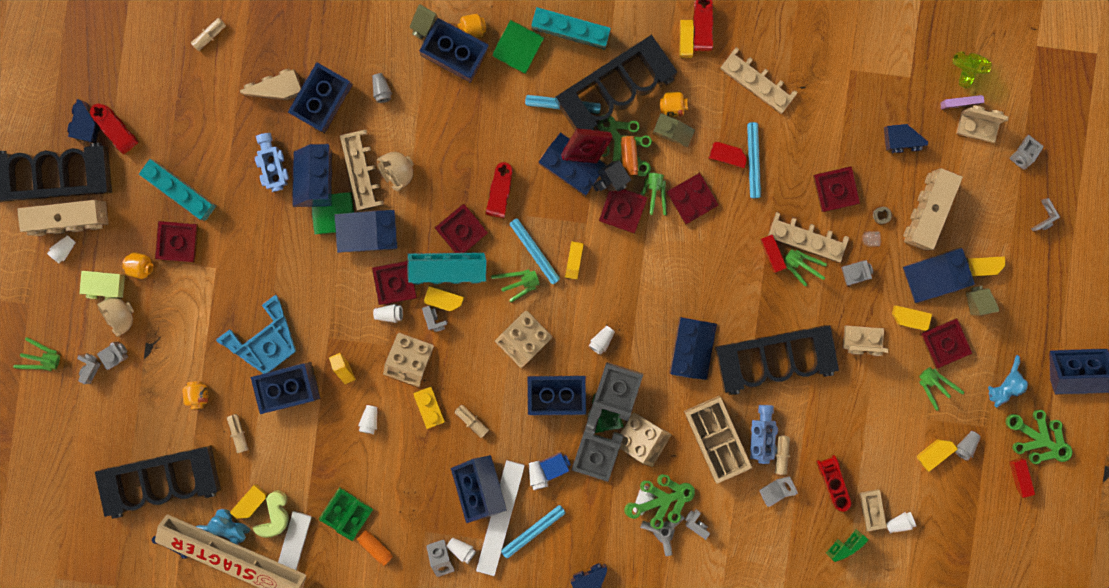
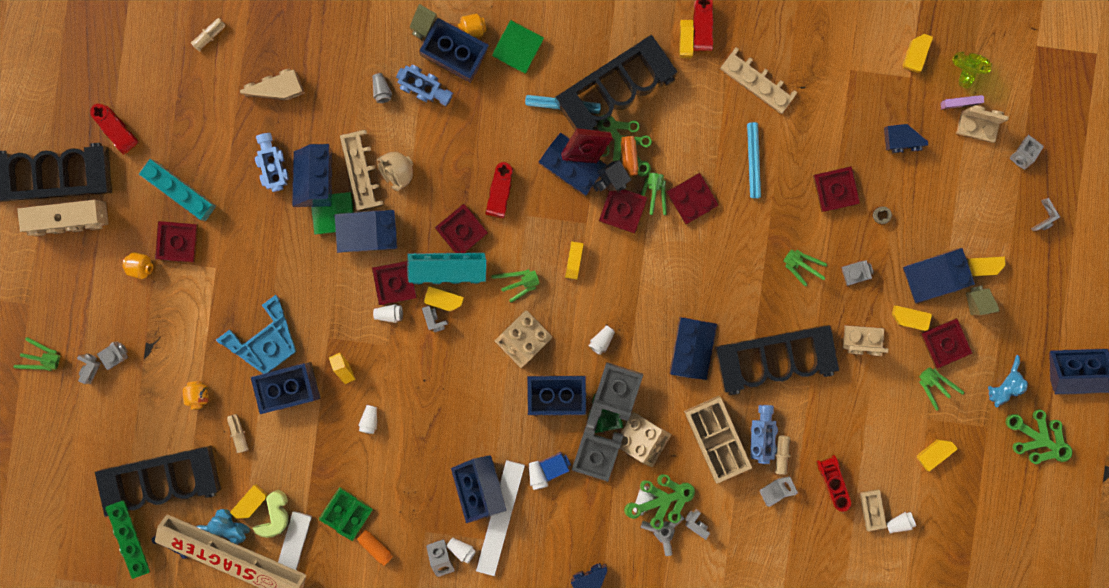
(61, 249): white cone -> none
(83, 125): dark blue slope -> none
(101, 284): yellowish green brick -> none
(116, 314): tan cylinder -> none
(128, 540): none -> green bracket
(320, 97): dark blue slope -> none
(408, 359): tan bracket -> none
(421, 83): none -> medium blue brick
(429, 407): yellow plate -> none
(471, 421): tan axle -> none
(533, 531): medium azure axle -> none
(534, 251): medium azure axle -> none
(570, 28): teal brick -> none
(673, 104): light orange head -> none
(673, 130): olive slope -> none
(727, 154): red piece -> none
(773, 253): red piece -> none
(808, 240): tan hinge -> none
(841, 550): green slope -> none
(871, 238): clear piece -> none
(917, 53): none -> yellow piece
(932, 209): tan brick -> none
(968, 445): light grey cone -> none
(1022, 477): red piece -> none

